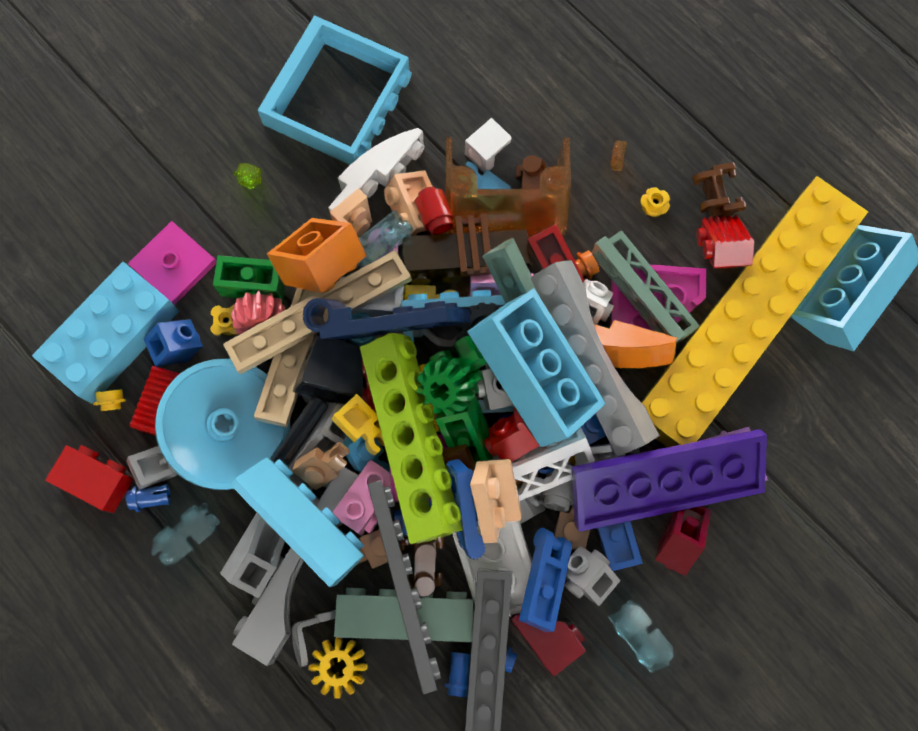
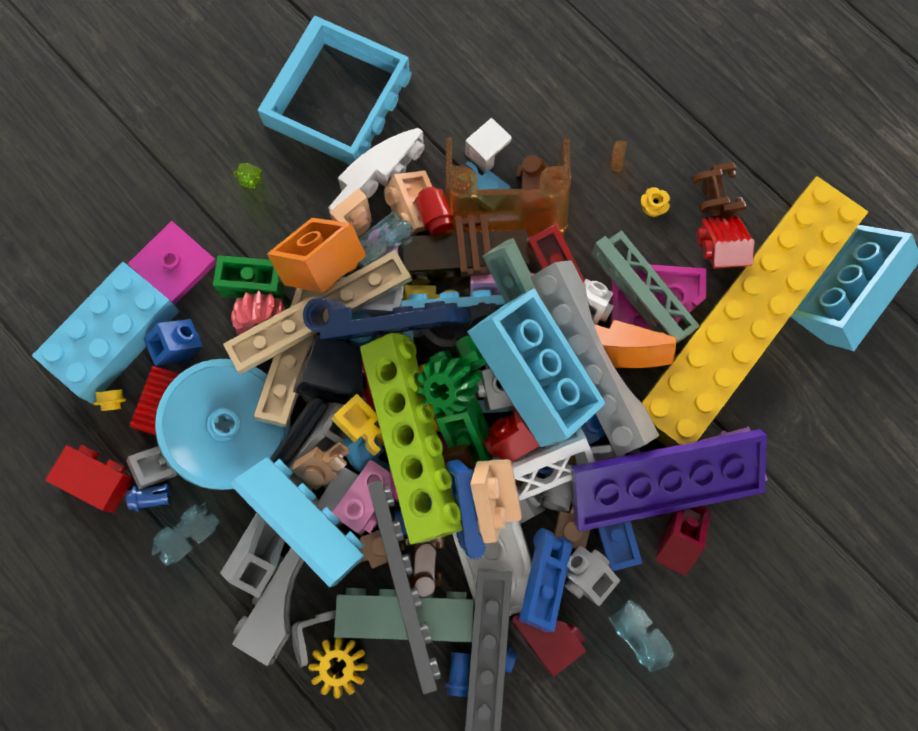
(219, 326): yellow plate -> none
(587, 264): orange plate -> none

